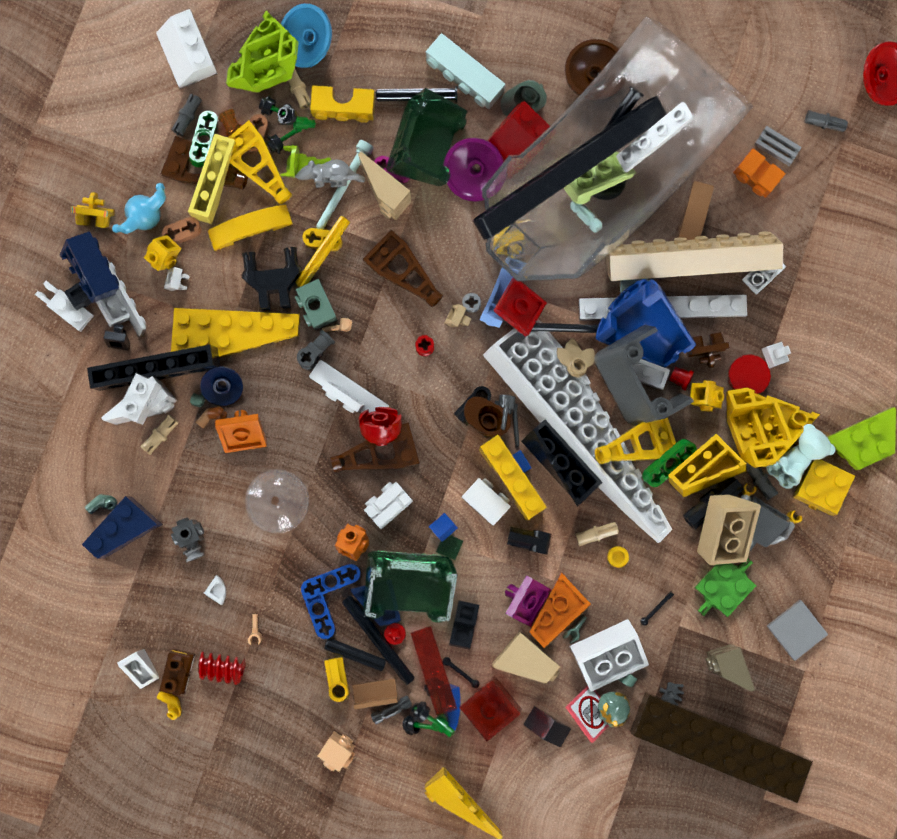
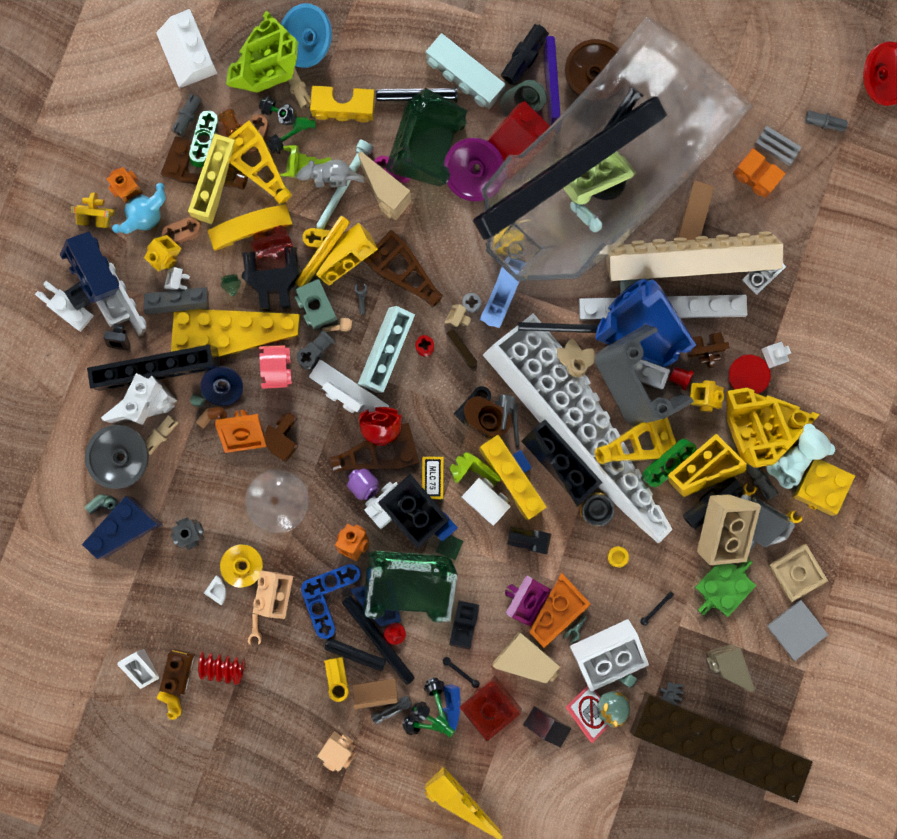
(104, 453): none -> dark grey dish
(123, 184): none -> orange brick
(176, 300): none -> dark grey plate
(193, 554): light grey bush -> none
(230, 565): none -> yellow dish
(231, 283): none -> clear green plate
(271, 244): none -> clear red hips
(272, 594): none -> light nougat brick
(273, 366): none -> coral brick
(276, 438): none -> reddish brown brick
(348, 252): none -> yellow slope
(361, 295): none -> dark grey hand
(363, 484): none -> medium lavender head
(386, 349): none -> light aqua brick
(413, 511): none -> black slope
(433, 476): none -> tile
(433, 671): clear red tile -> none
(461, 349): none -> dark brown tile
(470, 462): none -> lime hair
(520, 306): red plate -> none
(524, 54): none -> black piece
(551, 80): none -> dark purple tile
(596, 534): tan axle -> none
(597, 509): none -> dark grey hair
(655, 137): white bracket -> none
(798, 572): none -> tan tile
(867, 440): lime wing -> none

